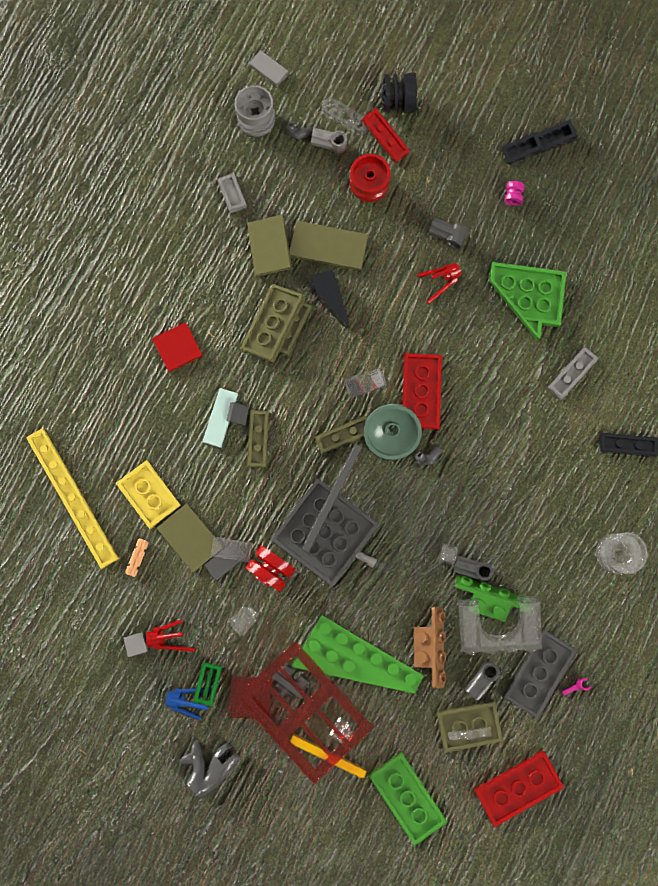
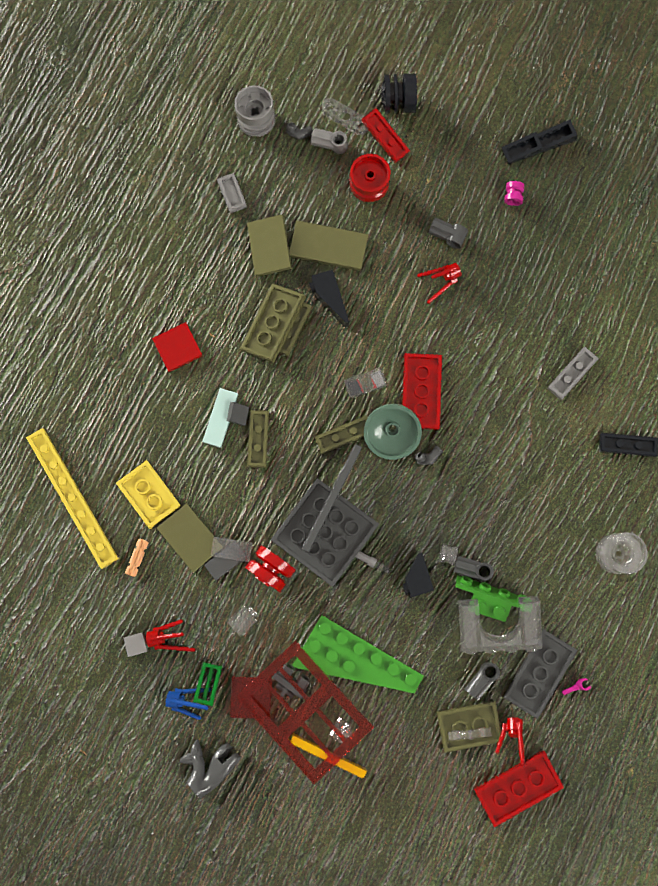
(268, 68): light grey tile -> none
(407, 798): bright green tile -> none
(417, 579): none -> black slope
(430, 647): medium nougat bracket -> none
(515, 729): none -> red plant
(531, 293): bright green wing -> none

